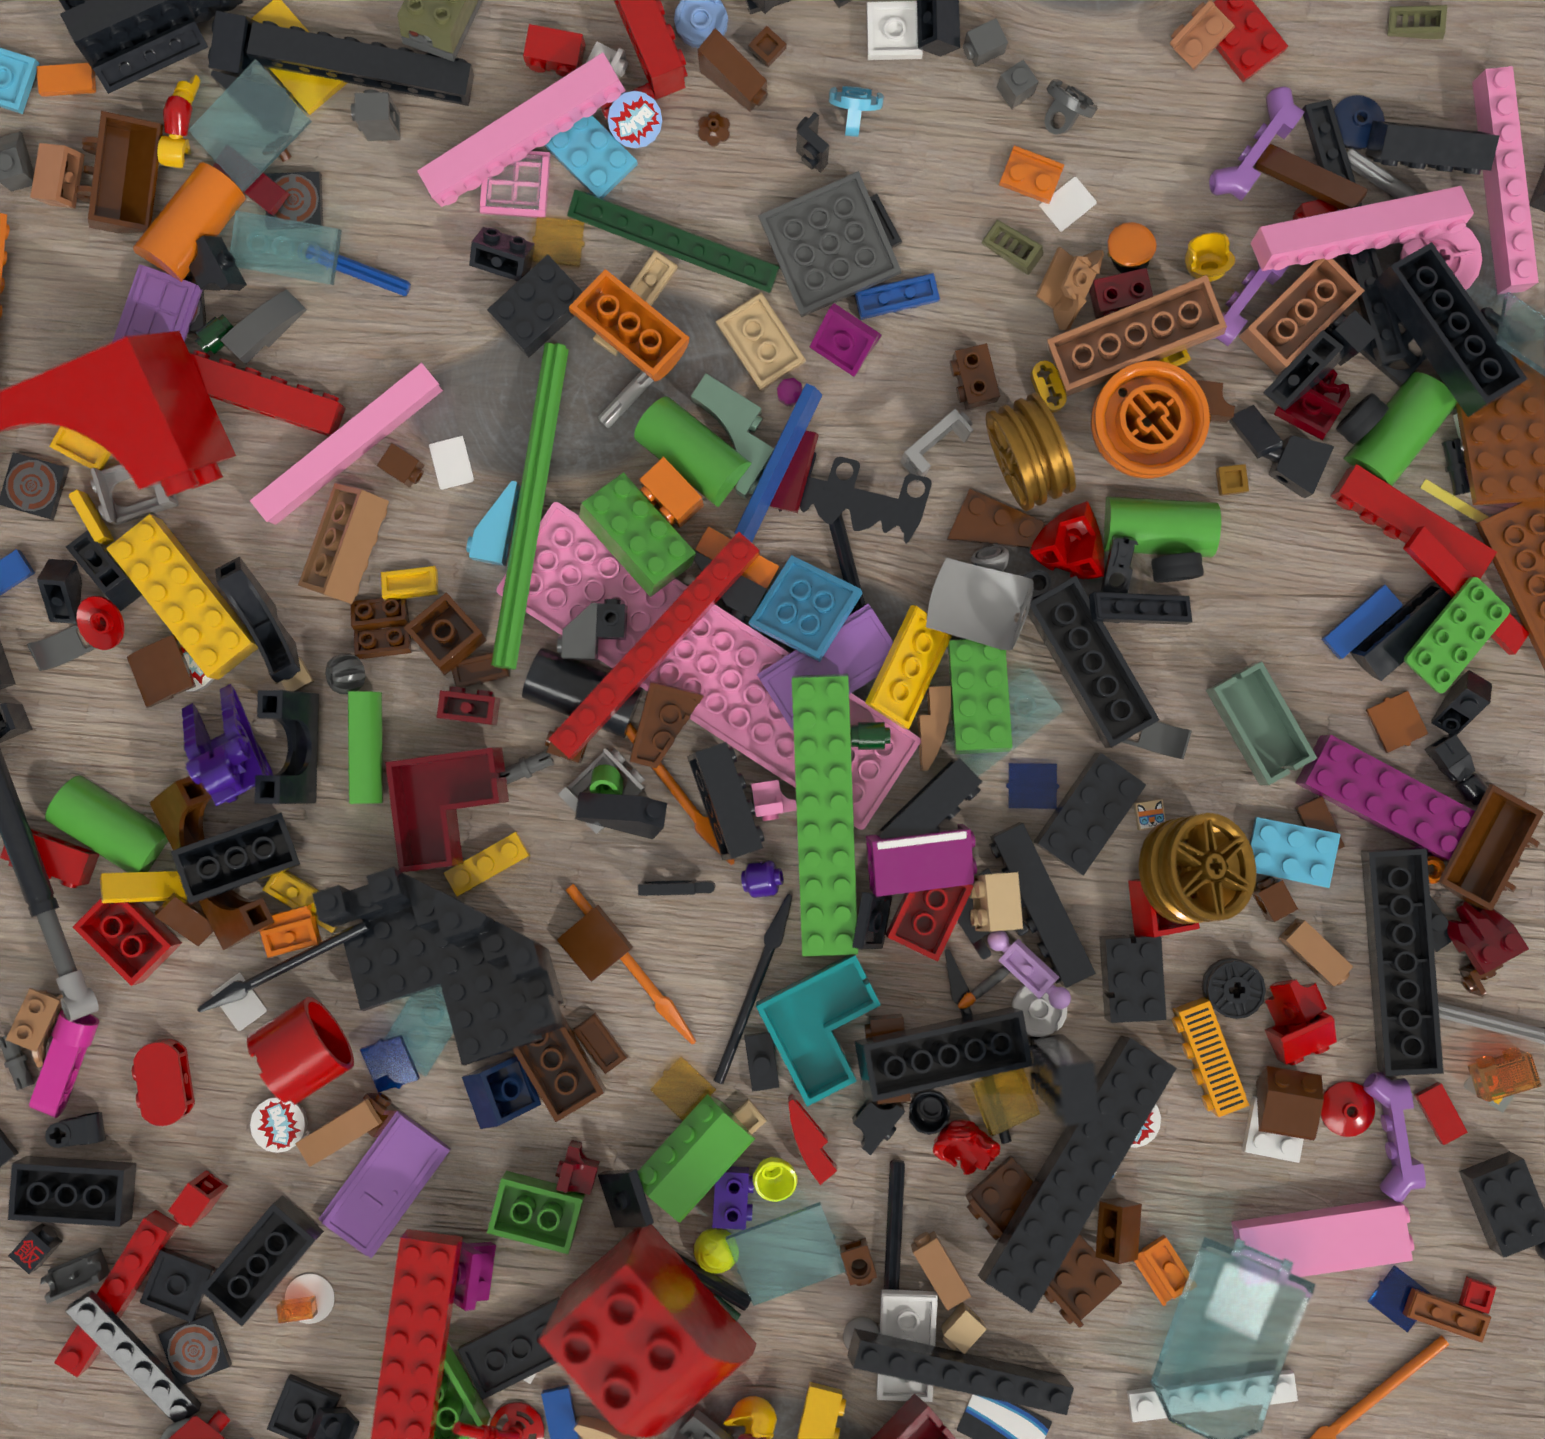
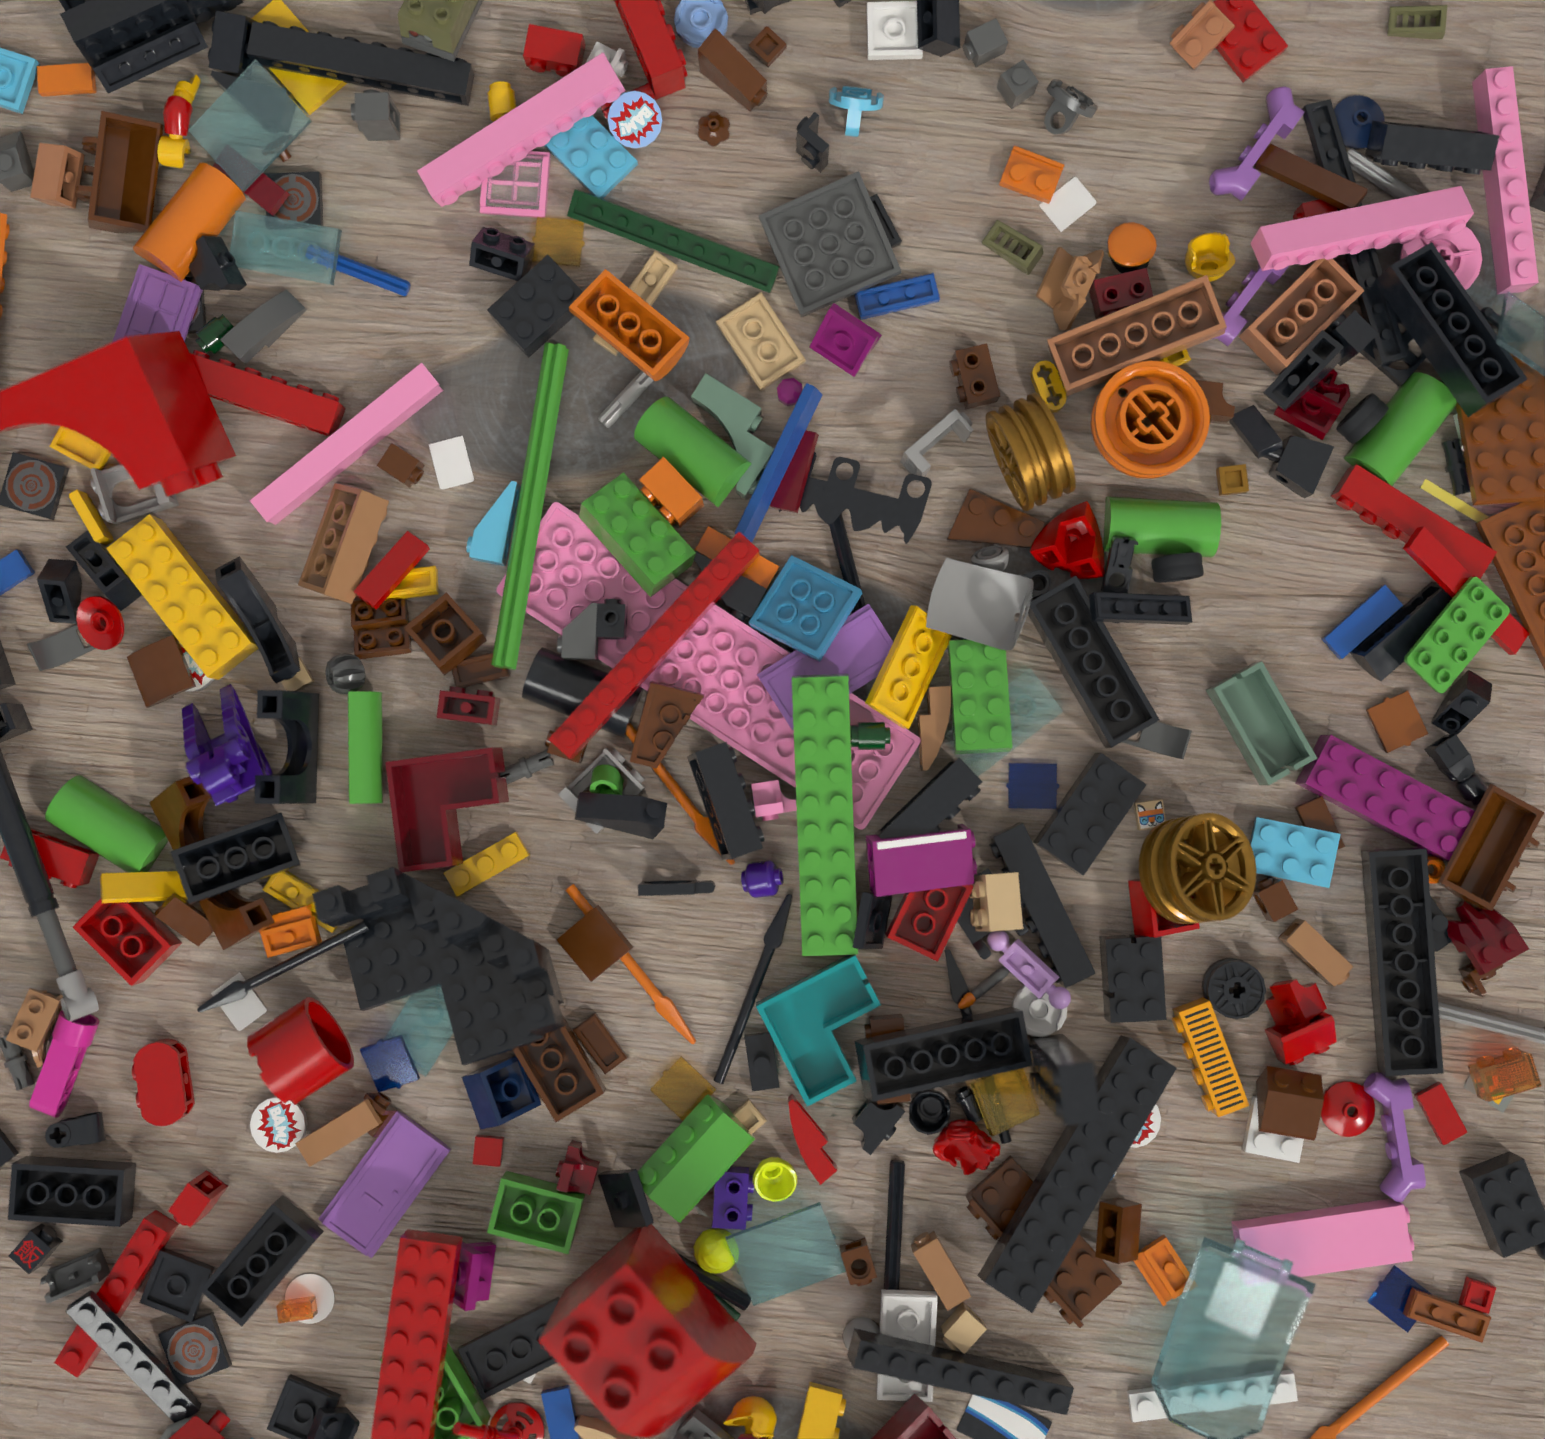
(391, 570): none -> red tile
(488, 1150): none -> red tile
(500, 99): none -> yellow brick
(969, 1104): none -> black pin

